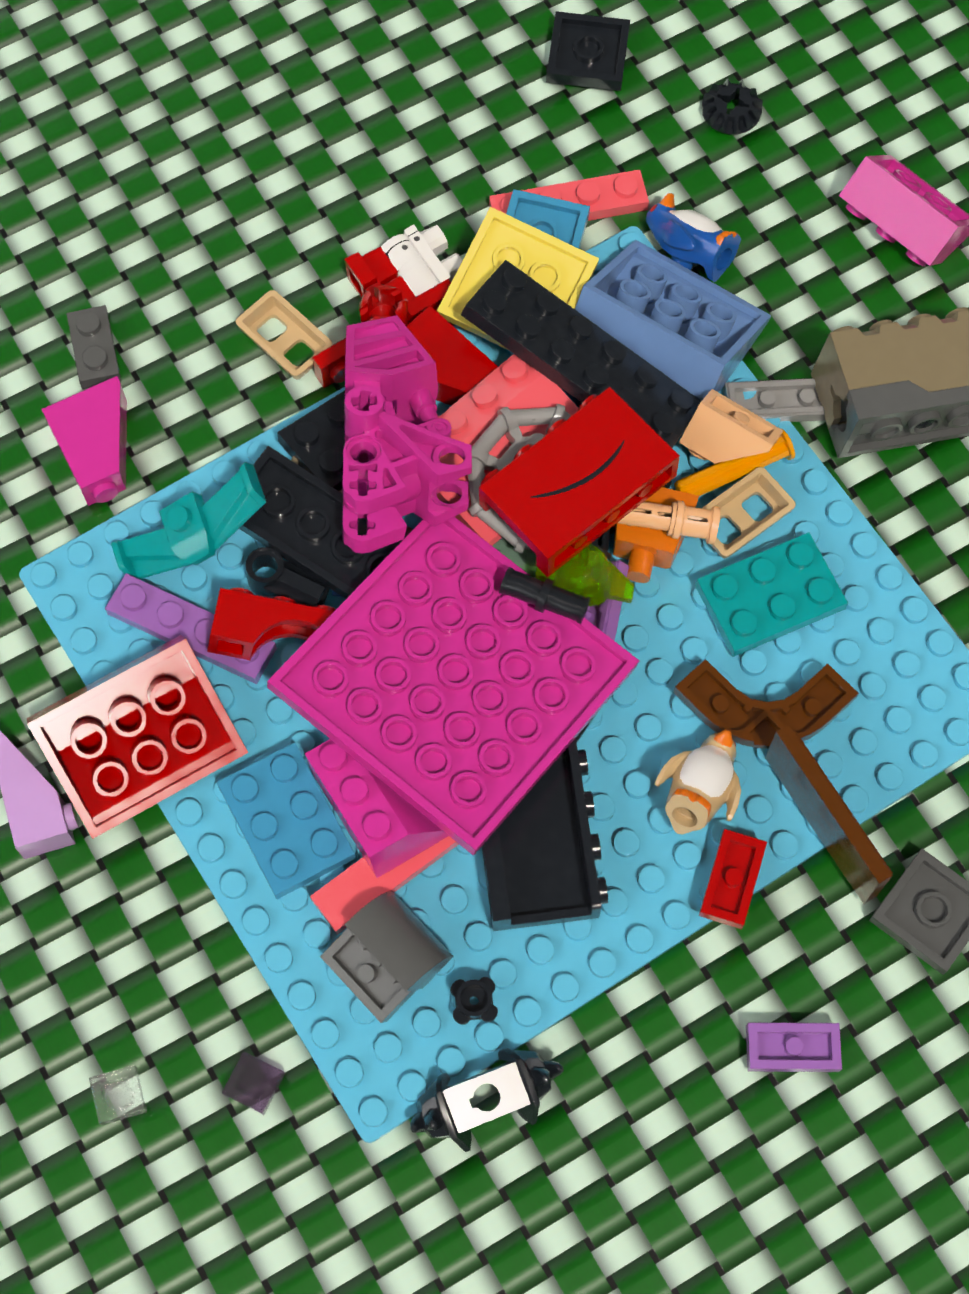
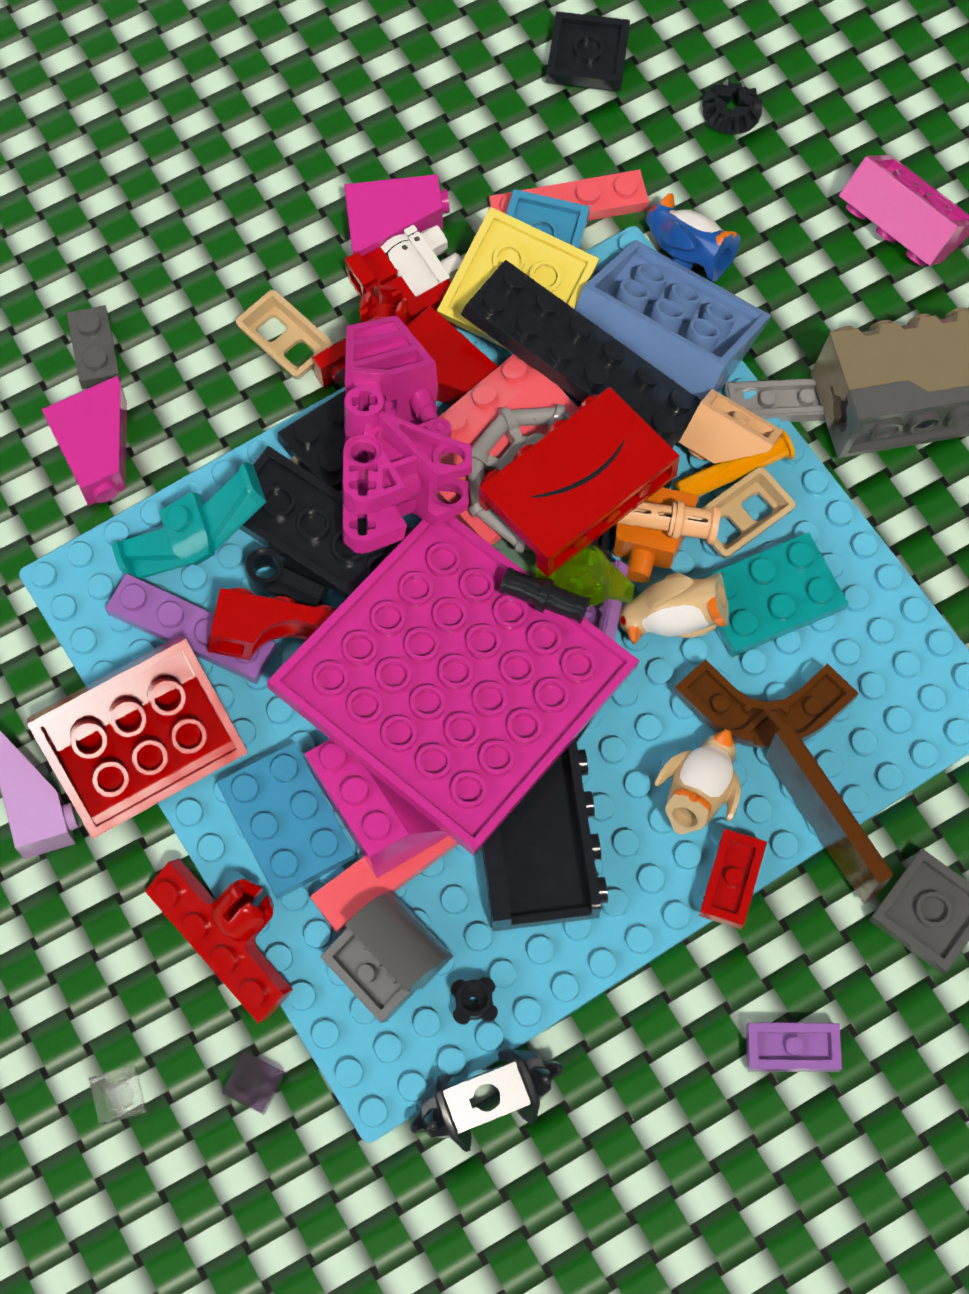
(224, 934): none -> red plate
(390, 206): none -> dark pink slope
(677, 608): none -> tan animal

